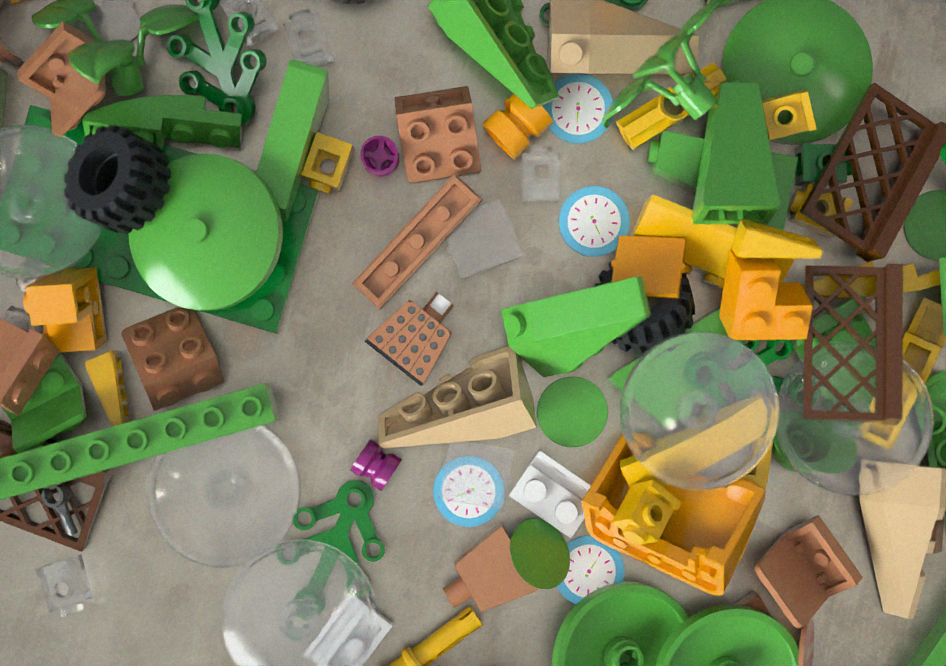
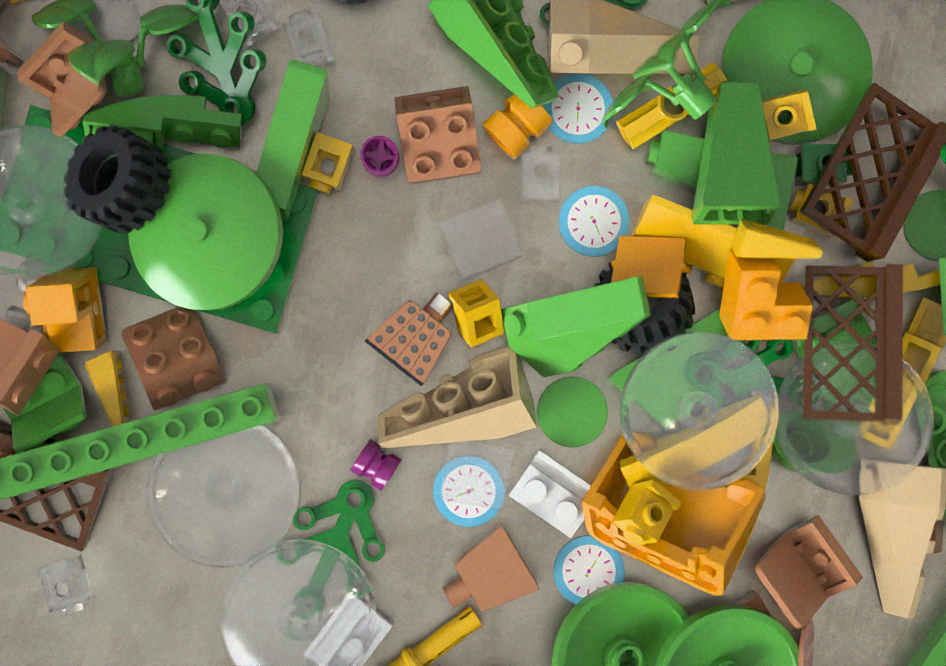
(61, 506): dark grey hand -> none
(417, 241): nougat tile -> none
(477, 312): none -> yellow brick
(539, 554): bright green sticker -> none

